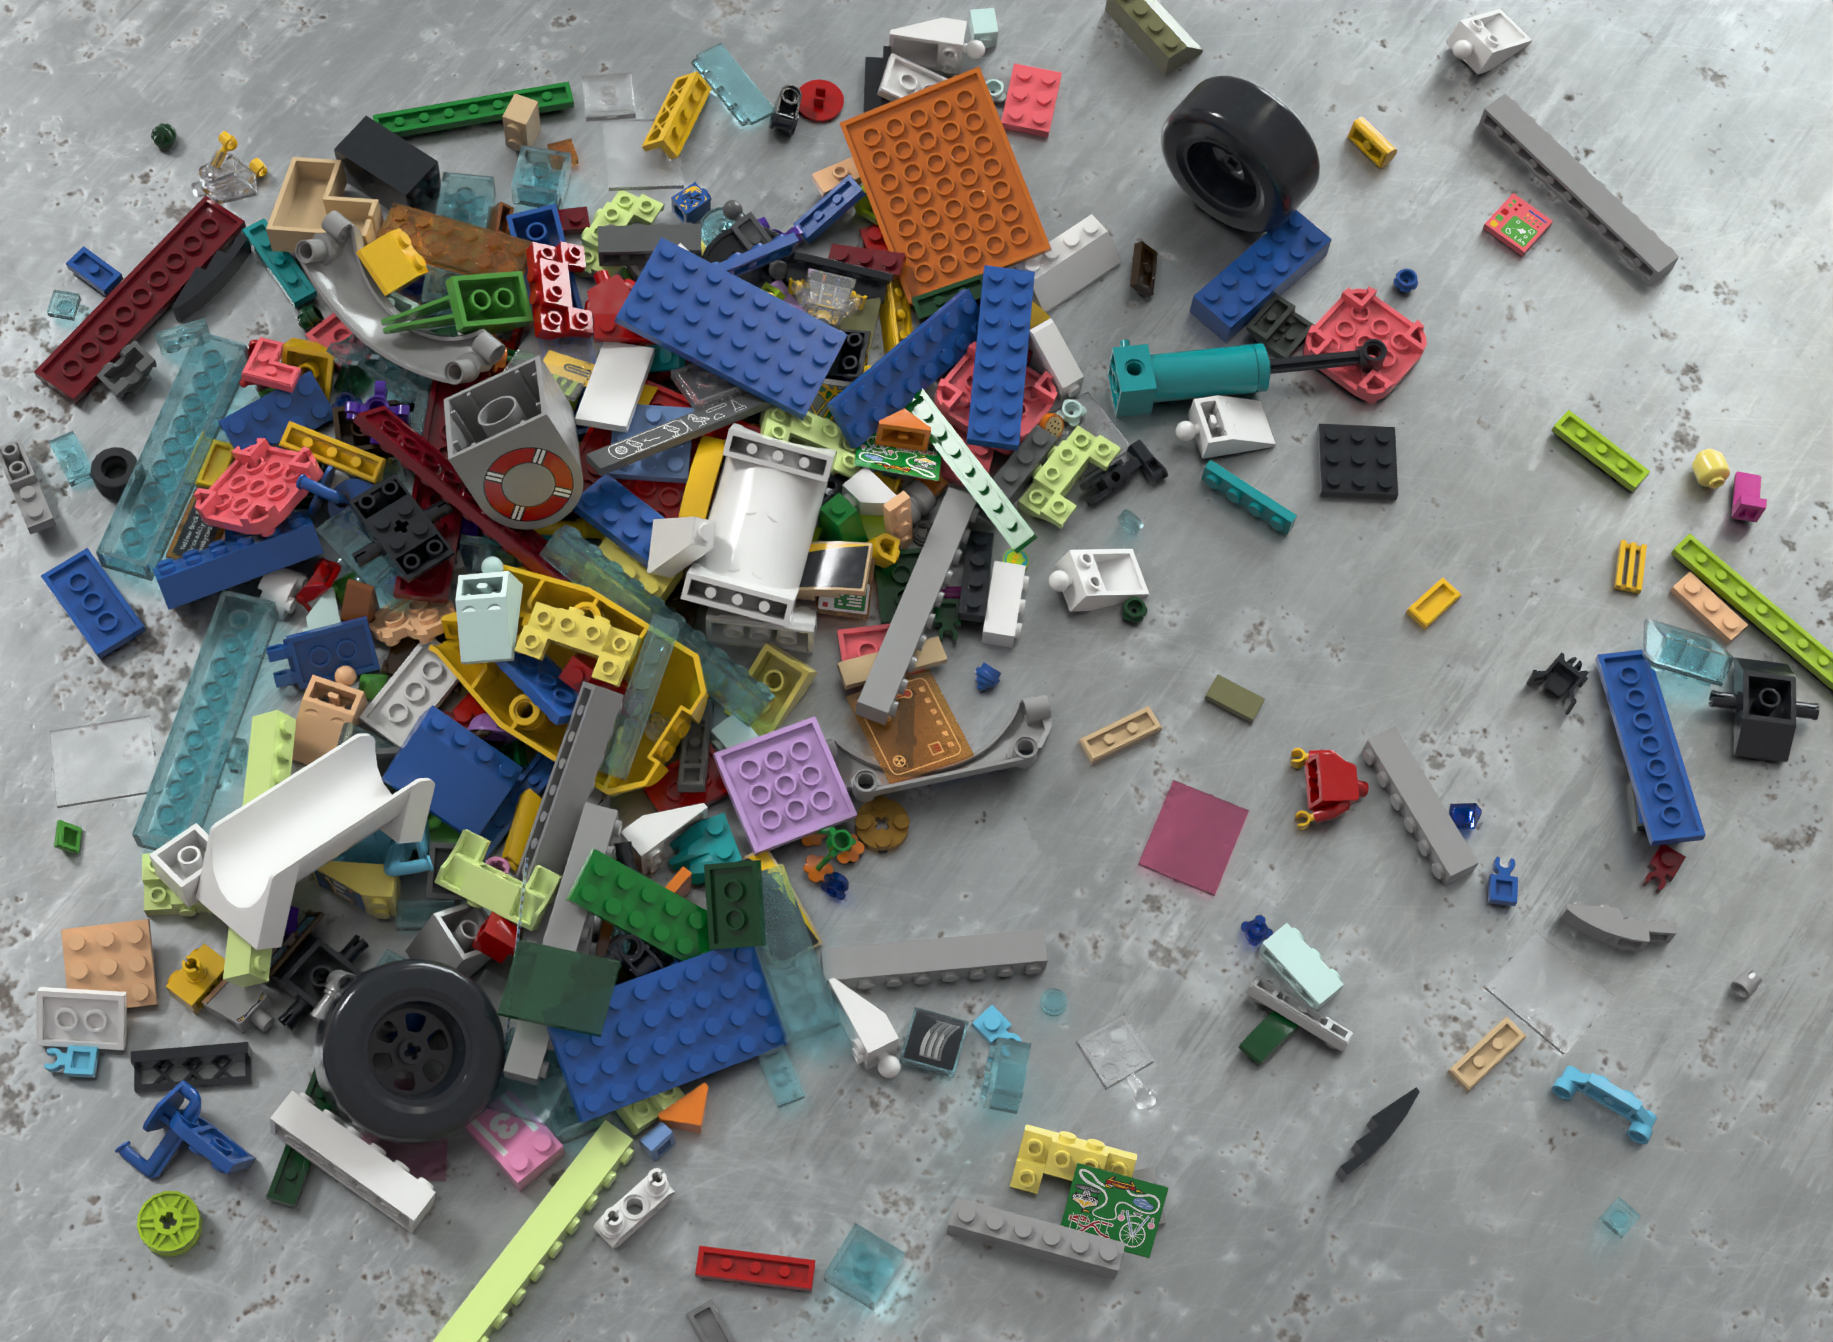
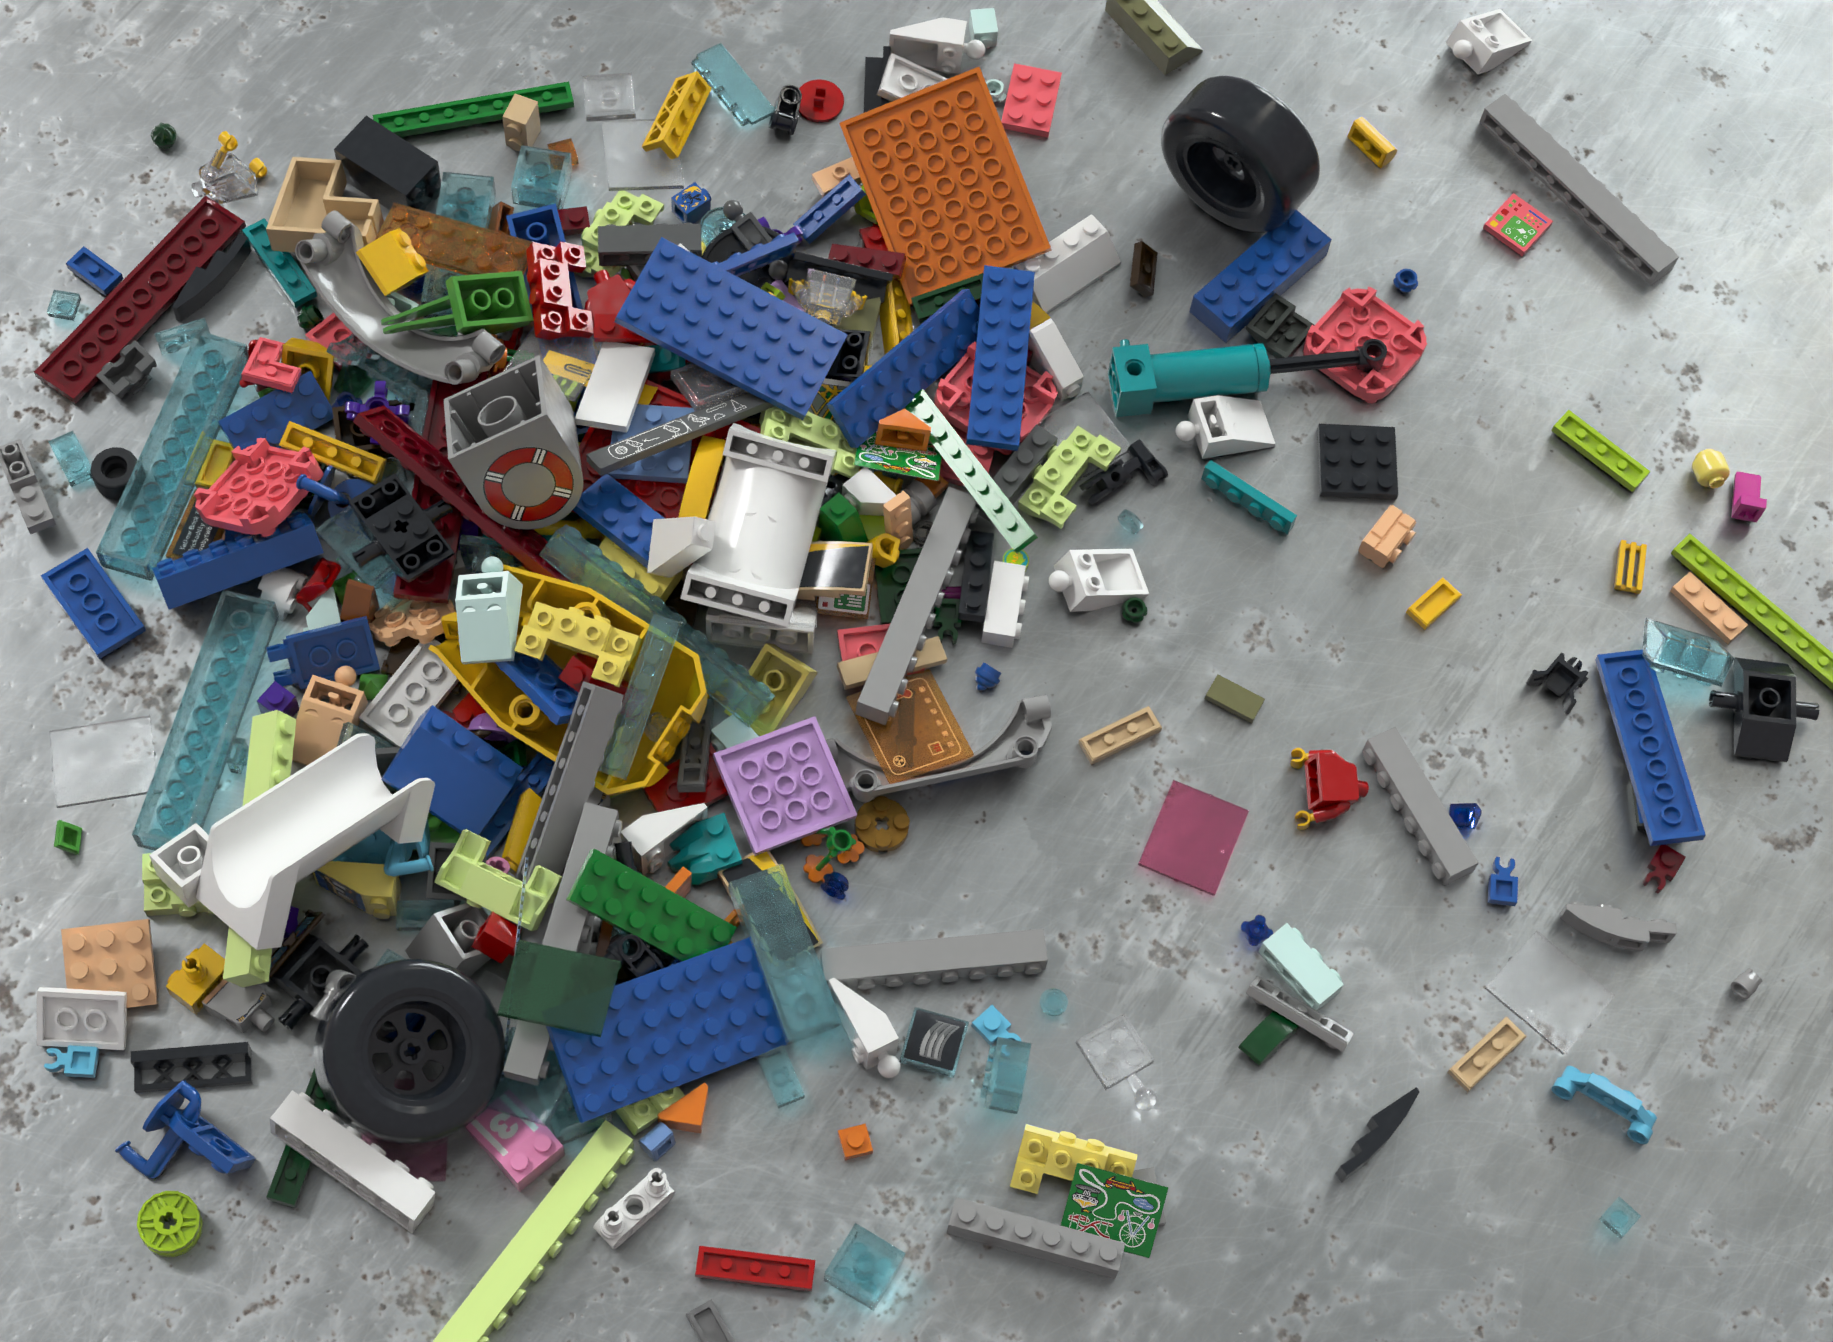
(279, 699): none -> dark purple brick
(735, 904): dark green plate -> none
(855, 1141): none -> orange plate
(1052, 423): tile -> none
(1072, 406): light aqua plate -> none
(1387, 537): none -> light nougat brick

